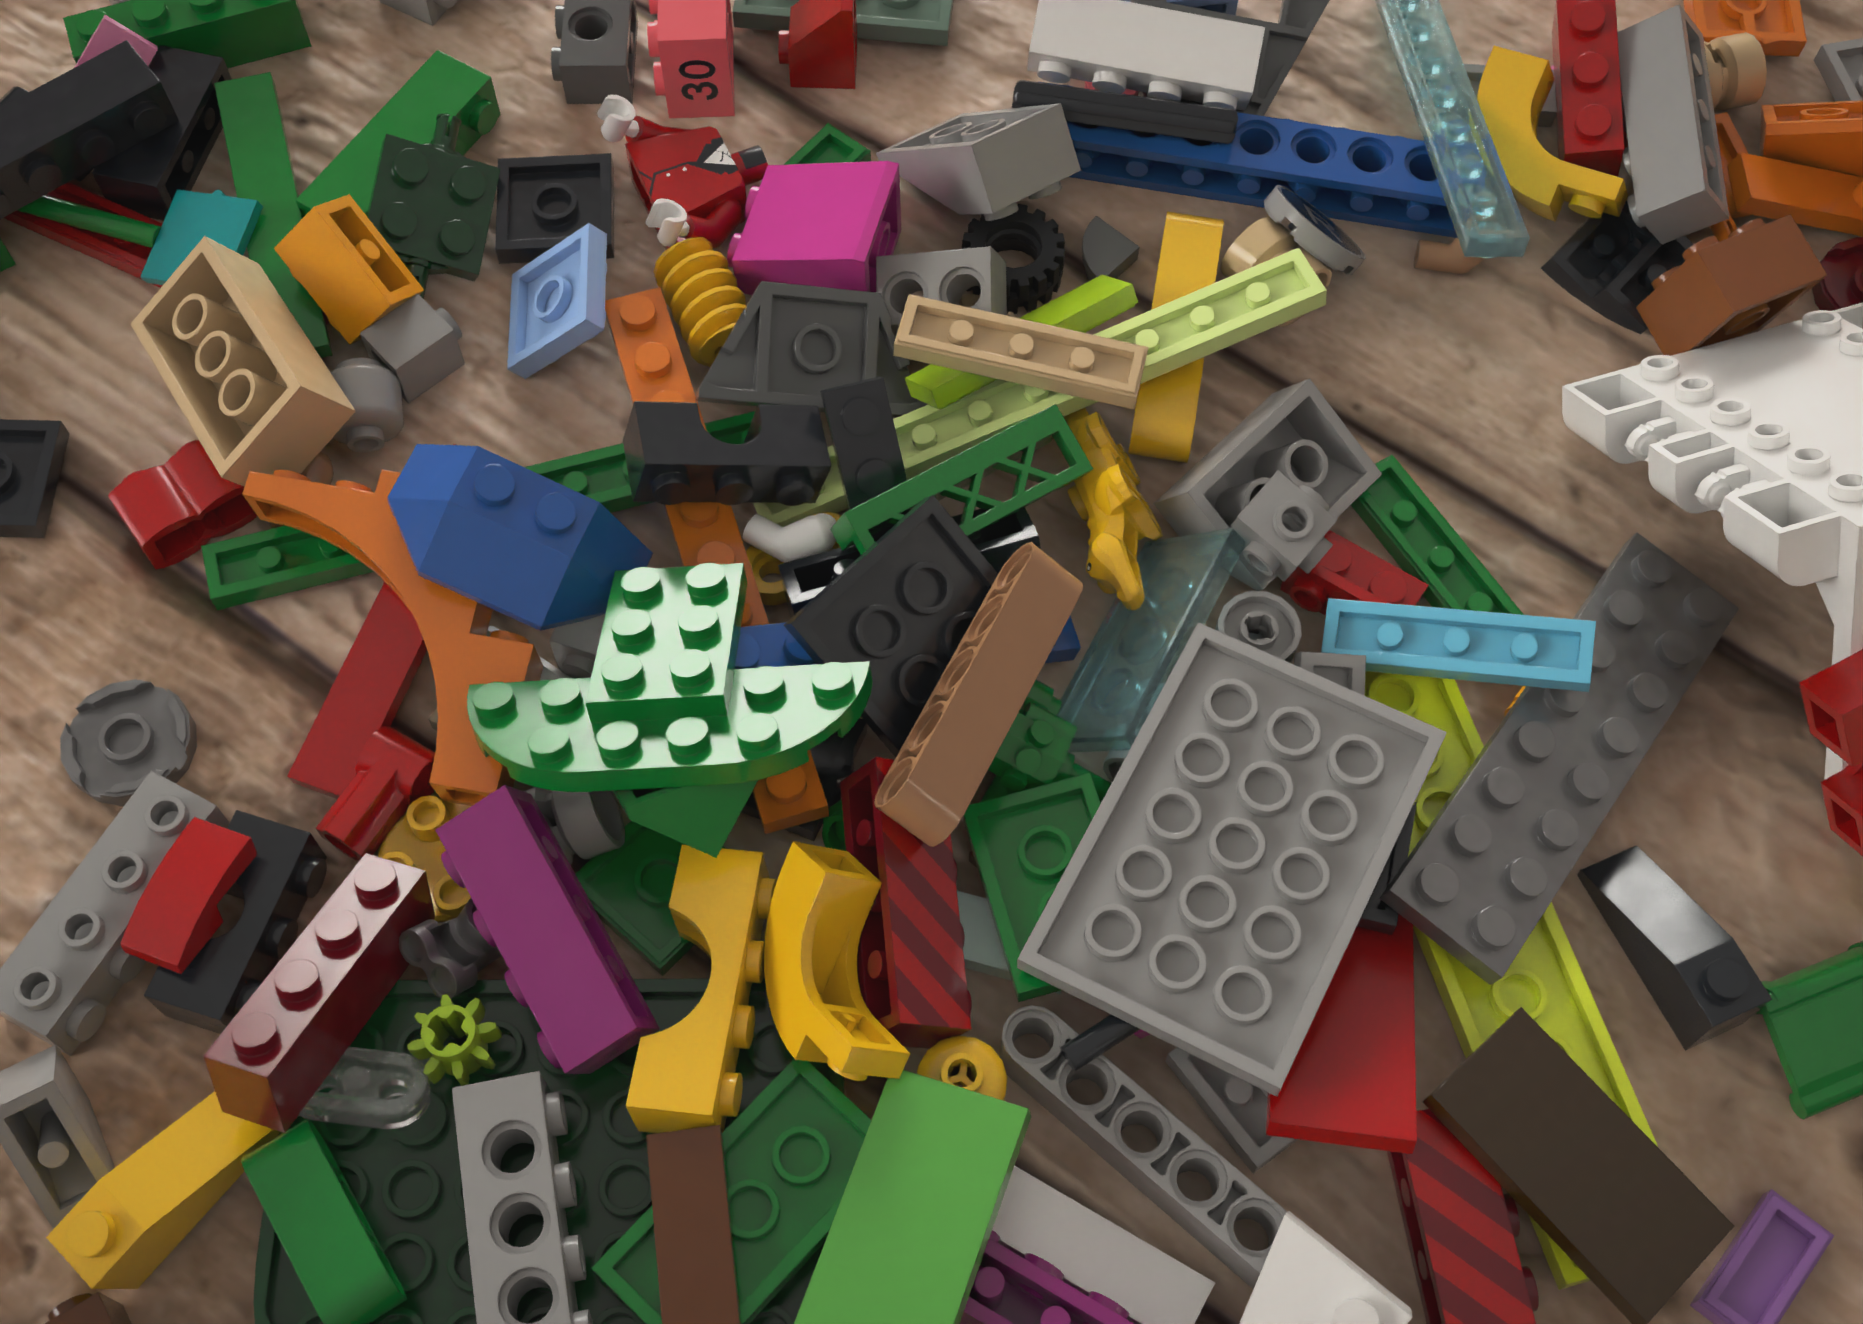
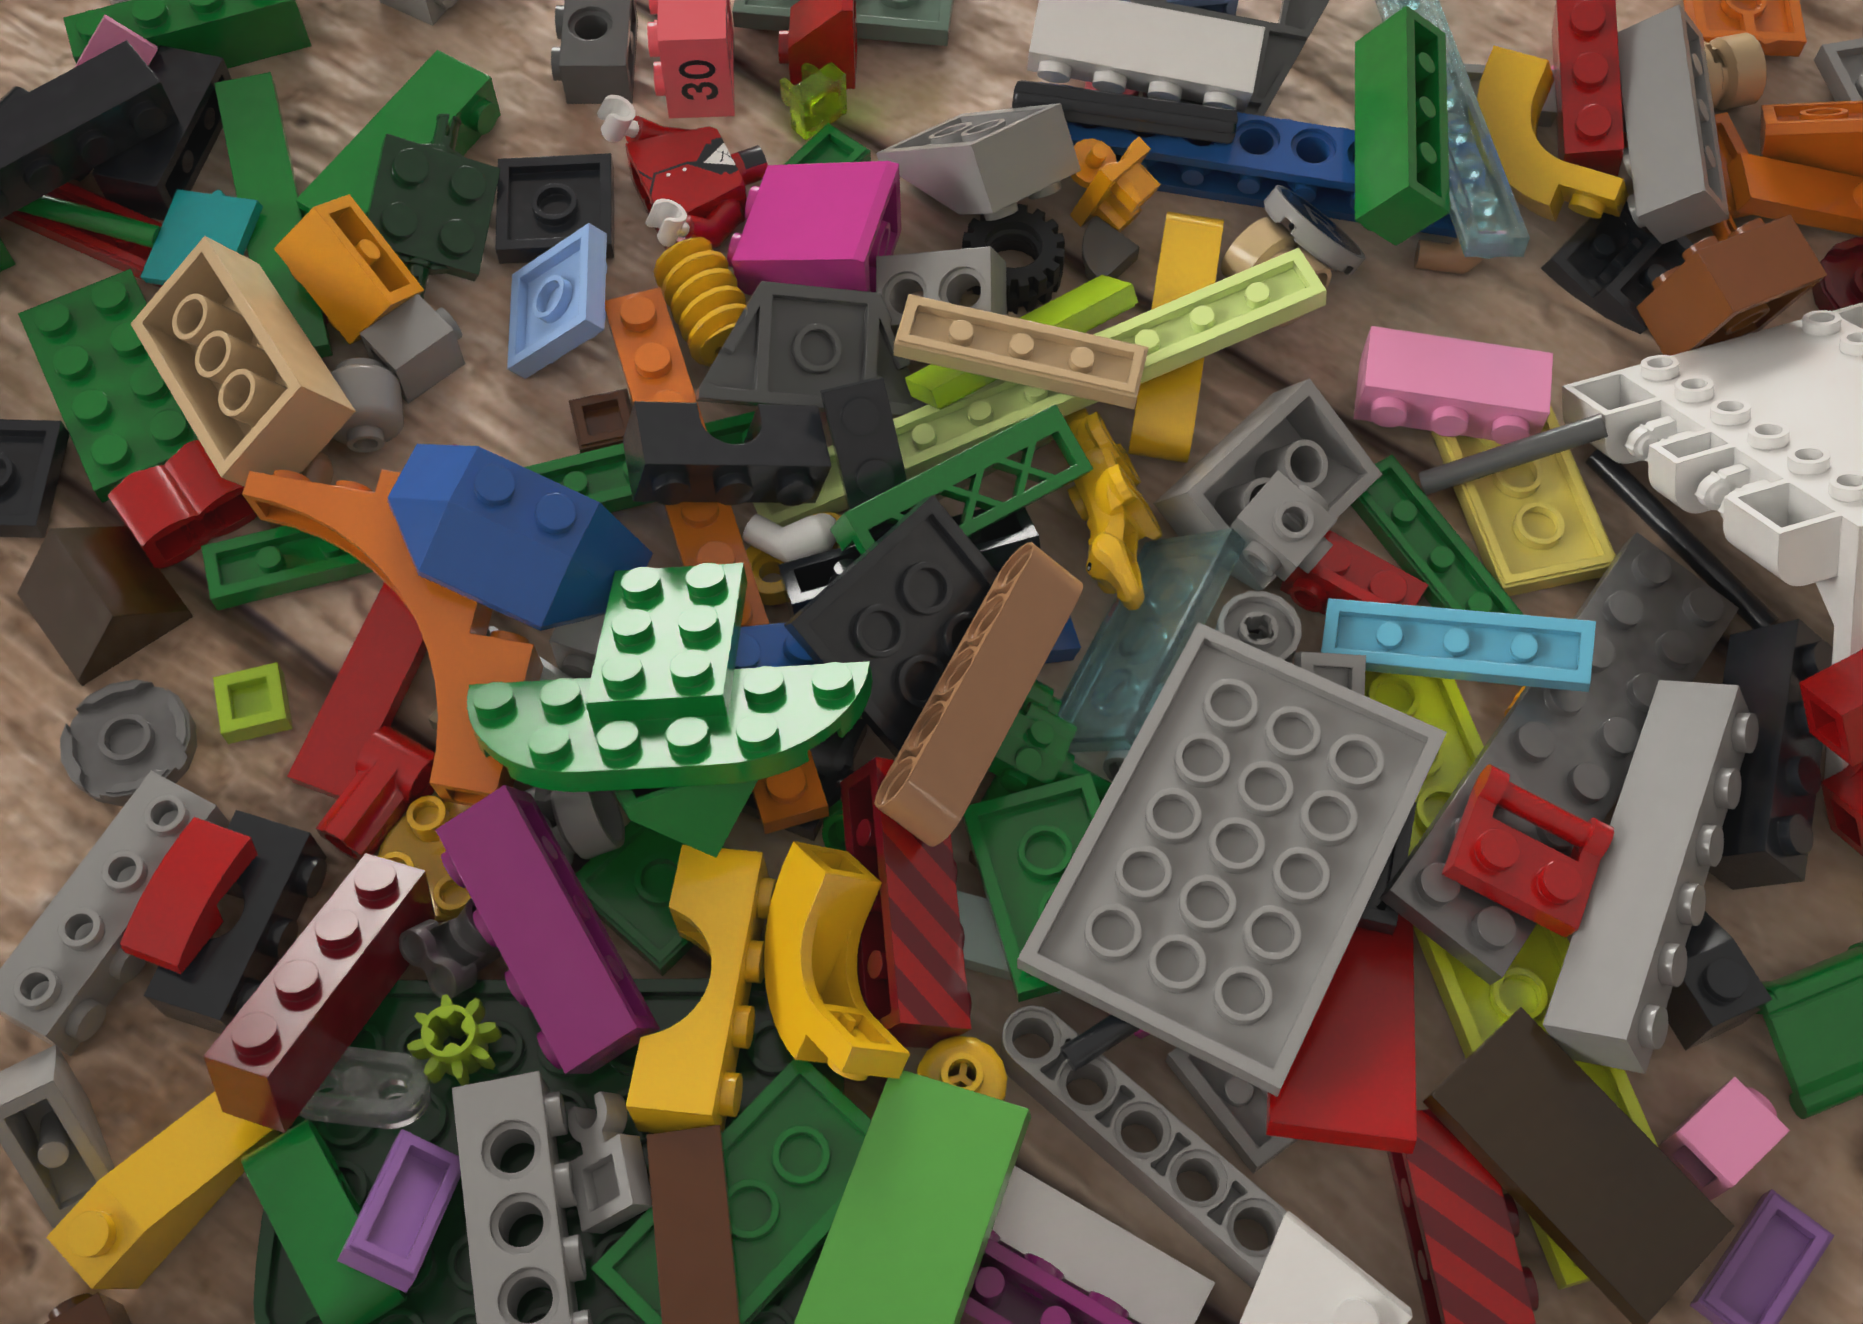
(98, 597): none -> dark brown slope
(106, 381): none -> green plate
(252, 703): none -> lime plate
(402, 1211): none -> medium lavender tile
(600, 419): none -> reddish brown tile
(612, 1172): none -> light grey plate
(815, 100): none -> clear neon green tile
(1113, 187): none -> light orange hips
(1401, 127): none -> green brick
(1453, 386): none -> bright pink brick
(1513, 454): none -> dark grey bar
(1518, 868): none -> red plate
(1532, 519): none -> light yellow tile
(1652, 876): none -> light grey brick
(1681, 540): none -> black bar
(1724, 1138): none -> bright pink brick
(1772, 824): none -> black brick

